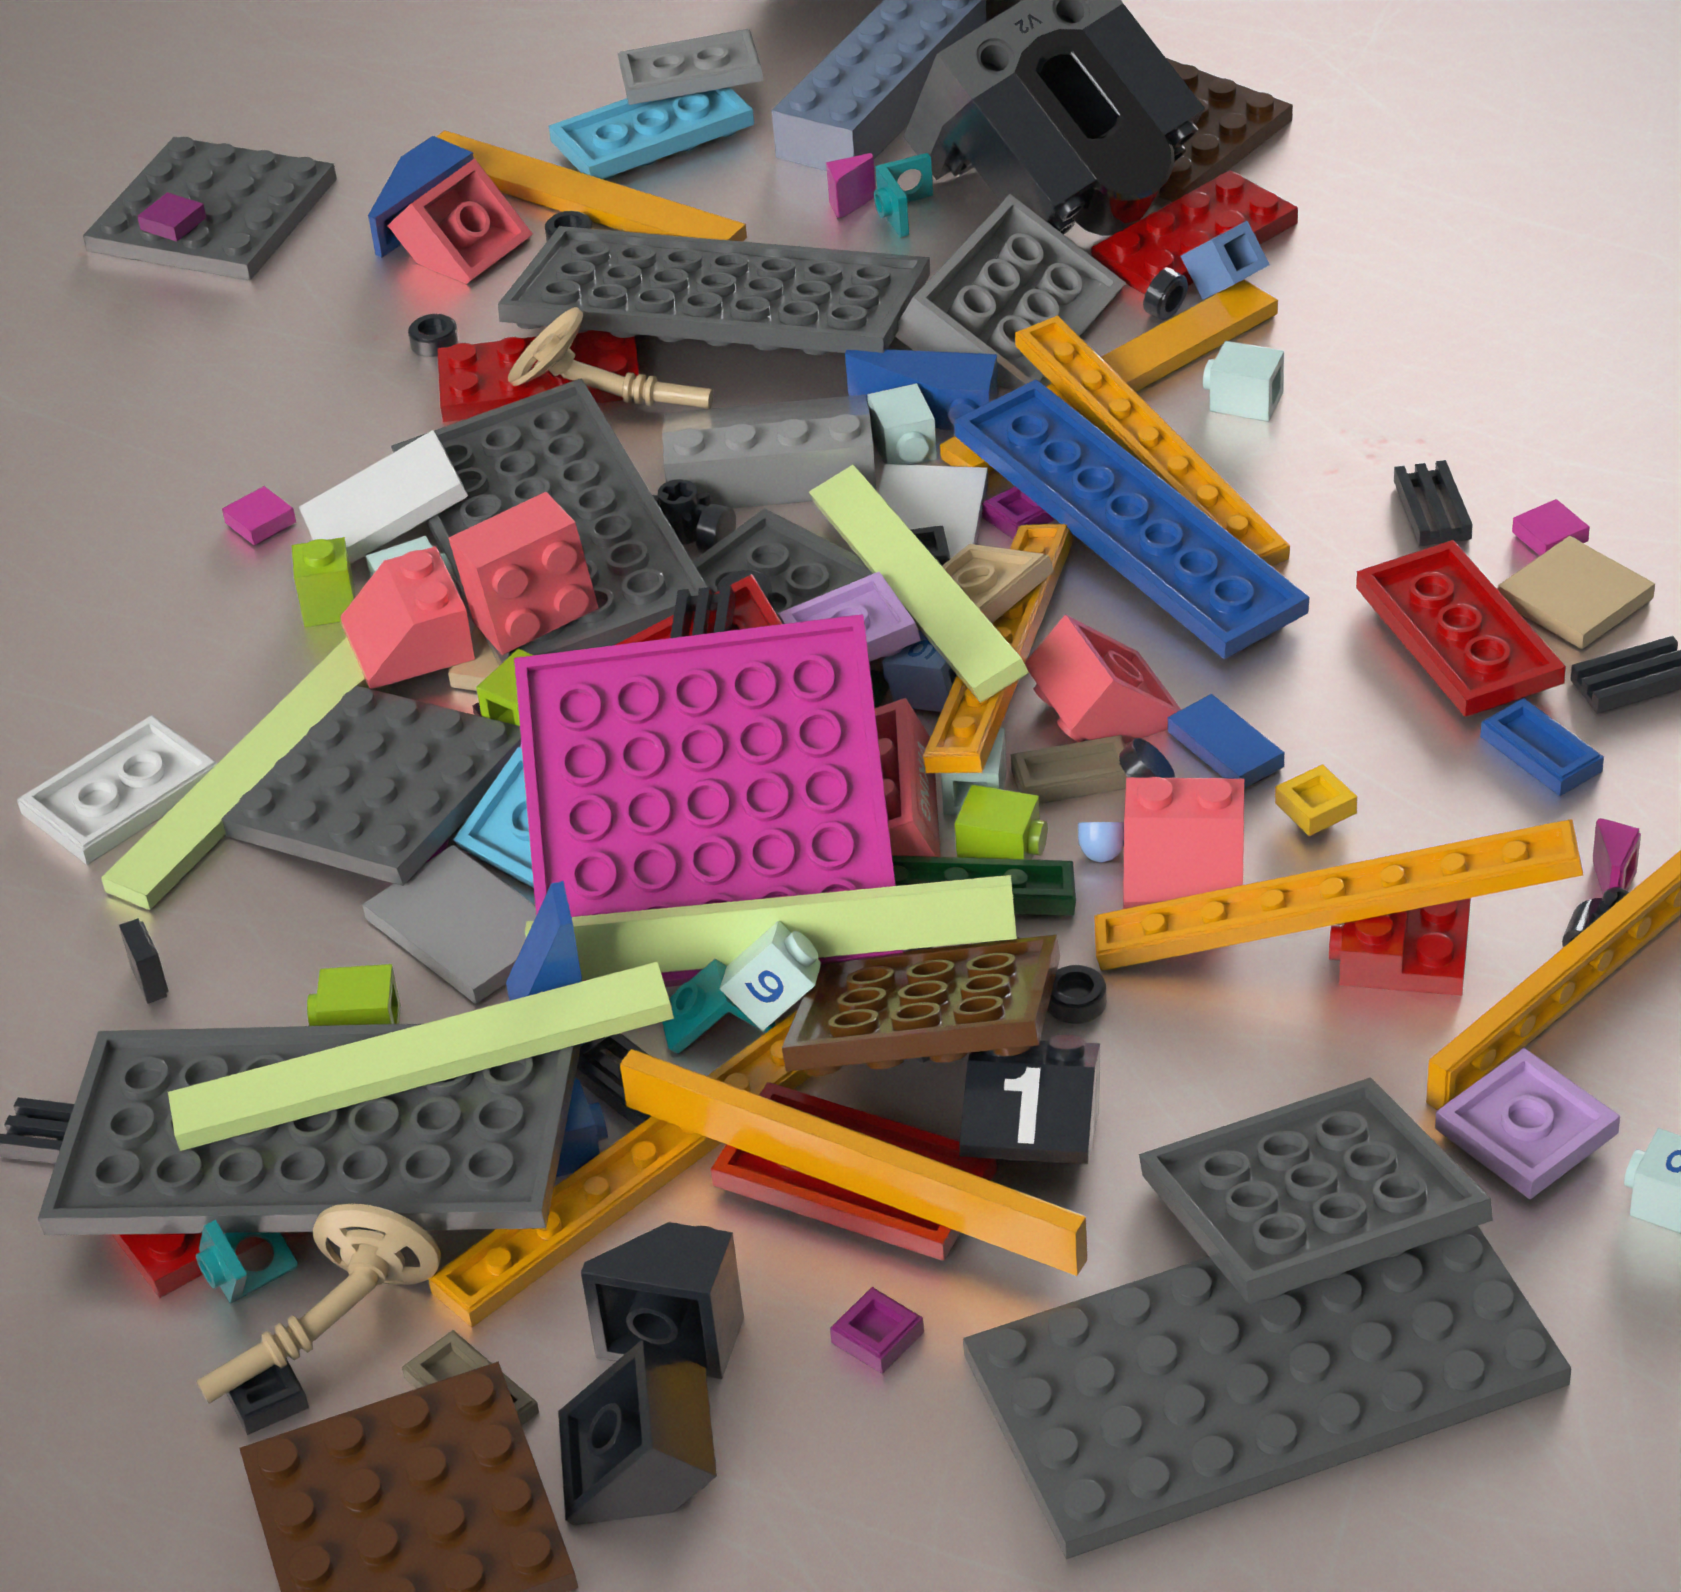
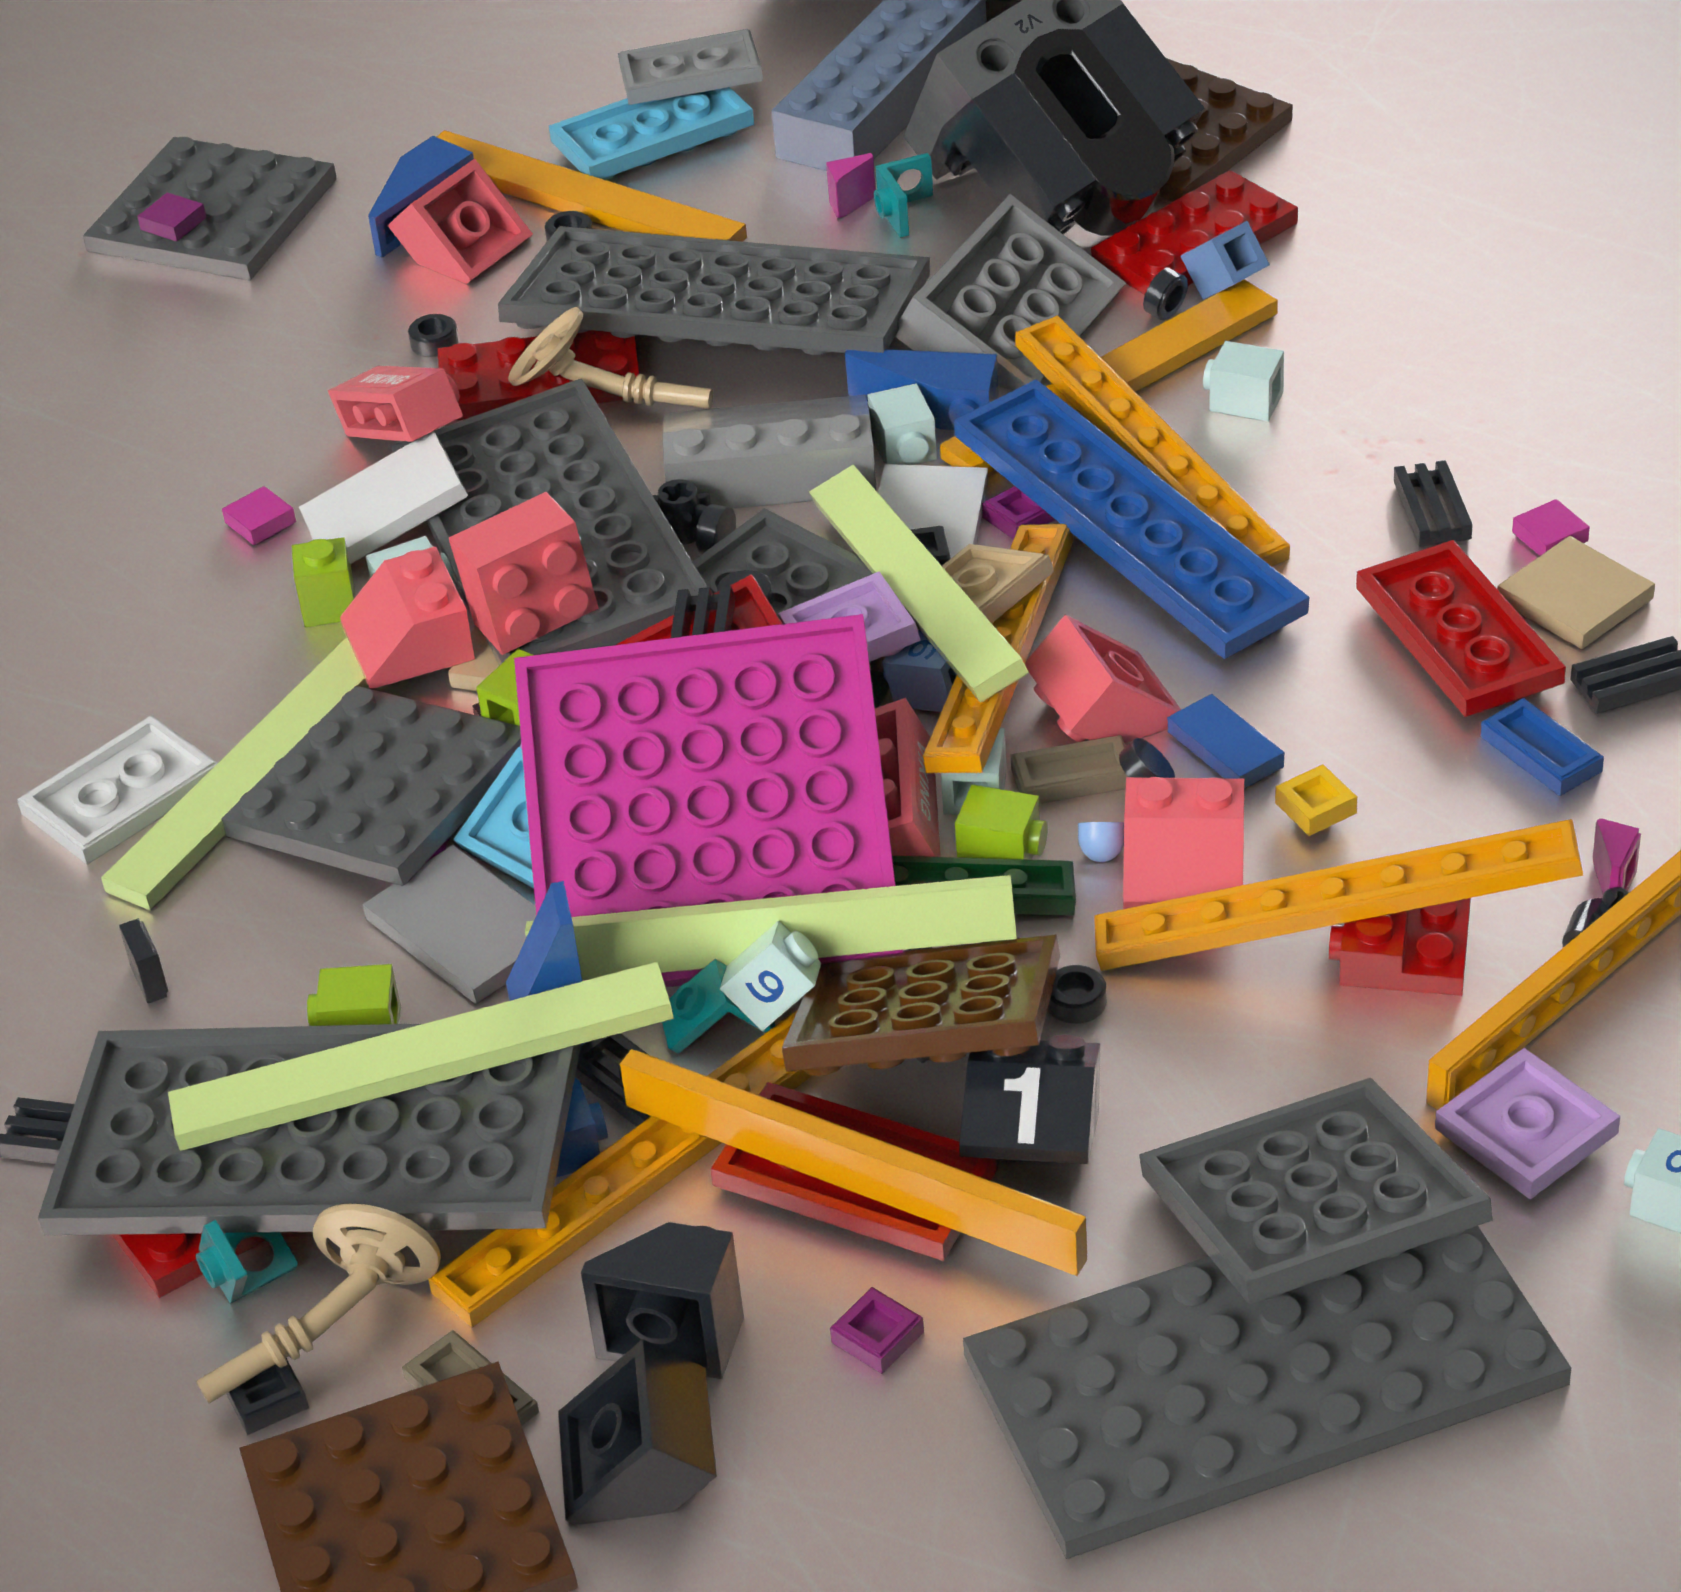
(396, 402): none -> coral brick

